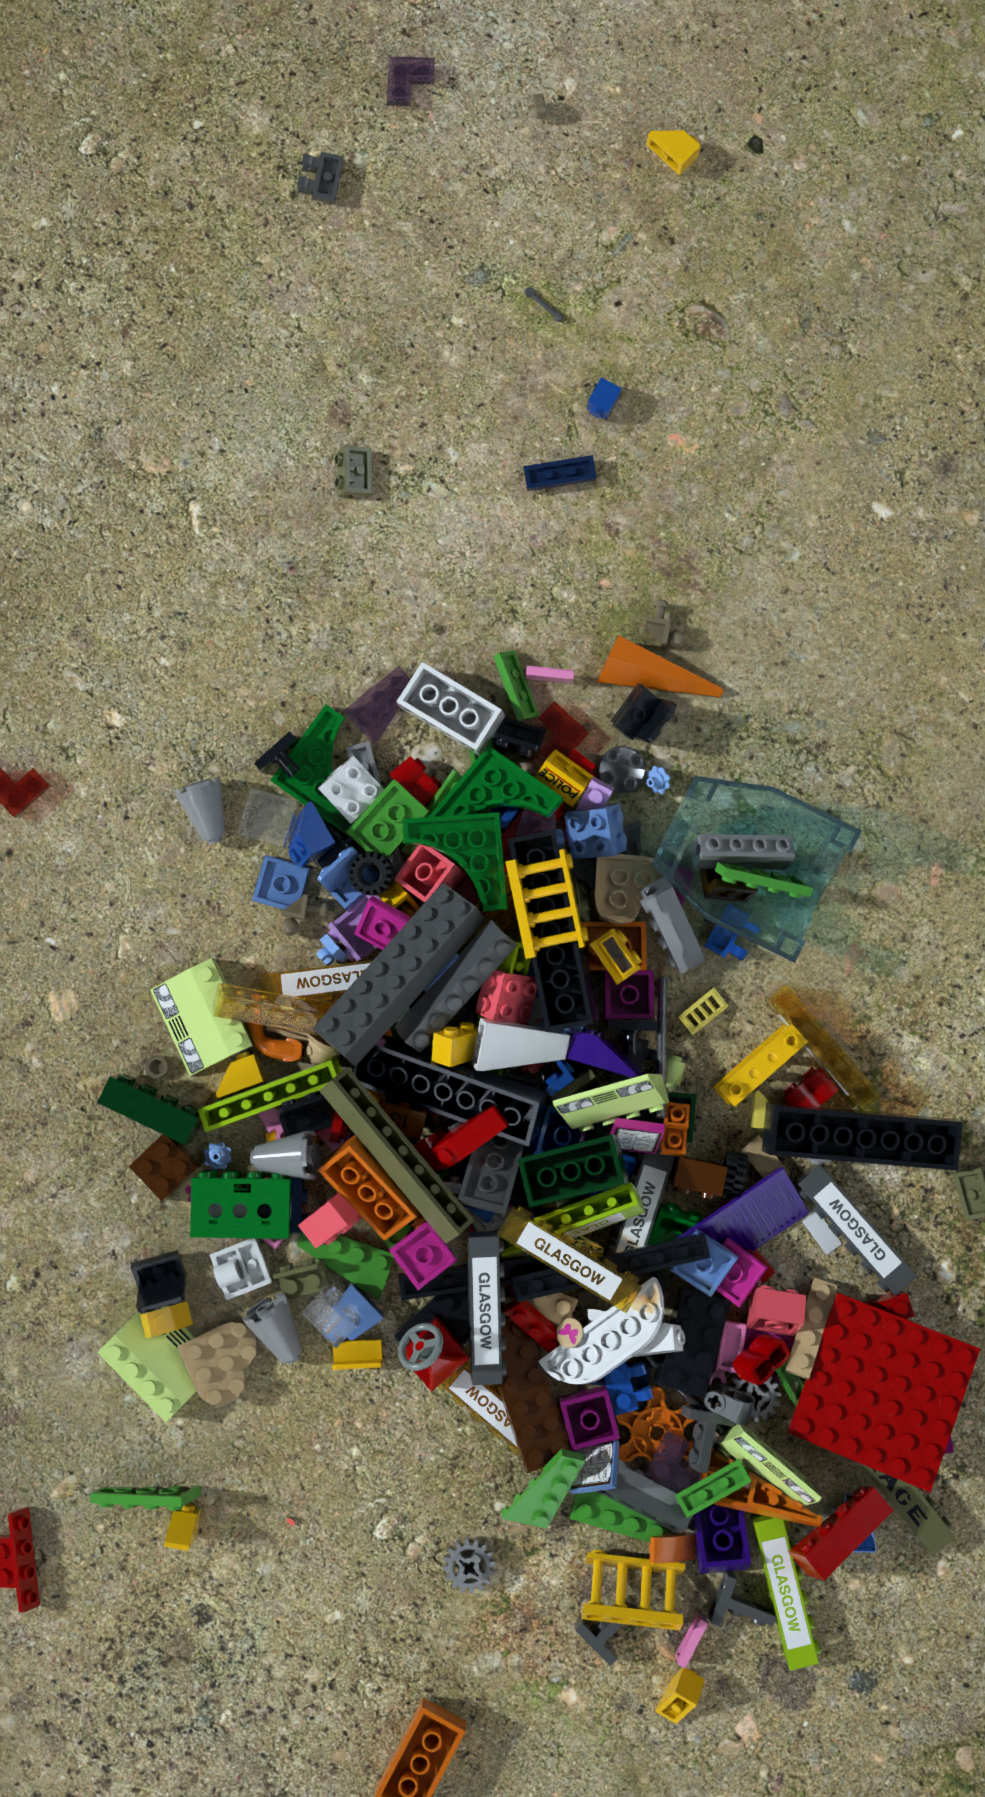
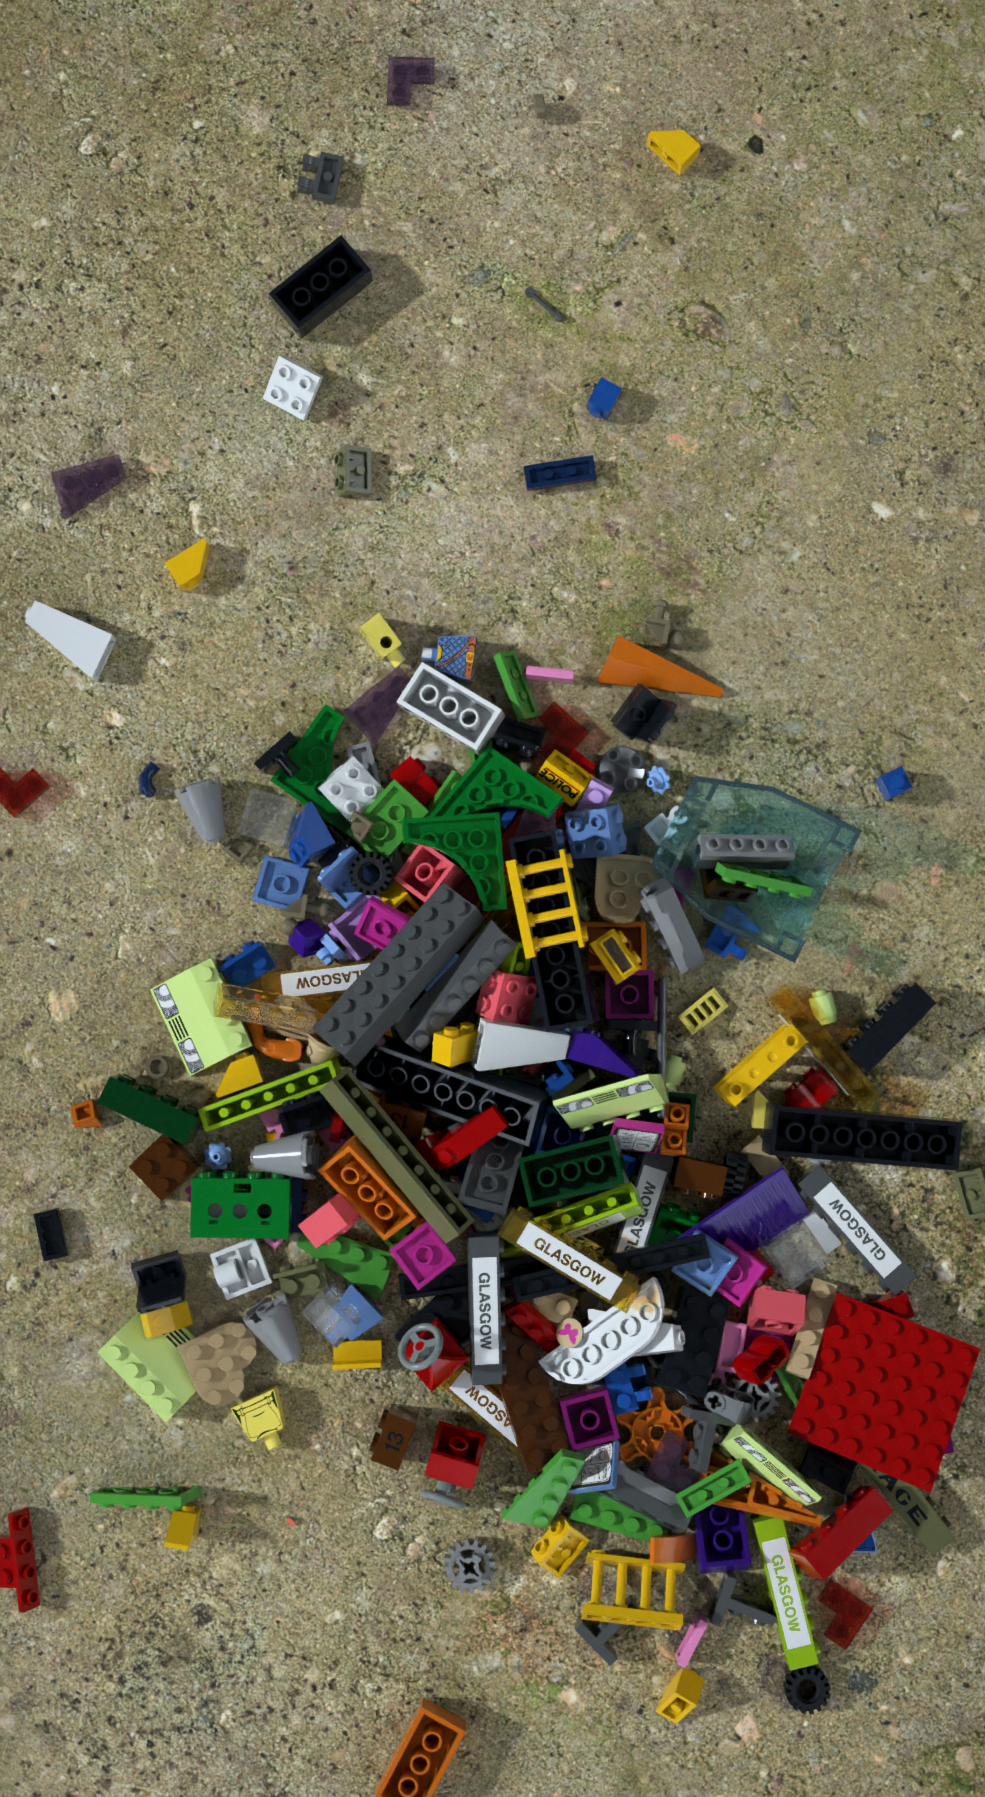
(51, 1234): none -> black plate
(78, 641): none -> white slope
(86, 482): none -> clear purple wing
(86, 1115): none -> orange slope
(145, 780): none -> dark blue arm
(189, 565): none -> yellow slope
(239, 850): none -> dark tan tile
(247, 965): none -> blue bracket
(261, 1416): none -> light yellow torso
(292, 387): none -> white plate
(306, 938): none -> dark purple panel
(321, 286): none -> black brick
(360, 826): none -> dark tan tile
(377, 630): none -> light yellow torso
(396, 1431): none -> reddish brown brick
(453, 657): none -> torso
(453, 1462): none -> red piece
(559, 1546): none -> yellow bracket
(658, 826): none -> white plate
(796, 1254): none -> clear brick
(807, 1703): none -> black tyre
(823, 1006): none -> yellowish green brick
(828, 1468): none -> black plate
(850, 1611): none -> clear red plate
(887, 1026): none -> black brick
(893, 783): none -> blue brick

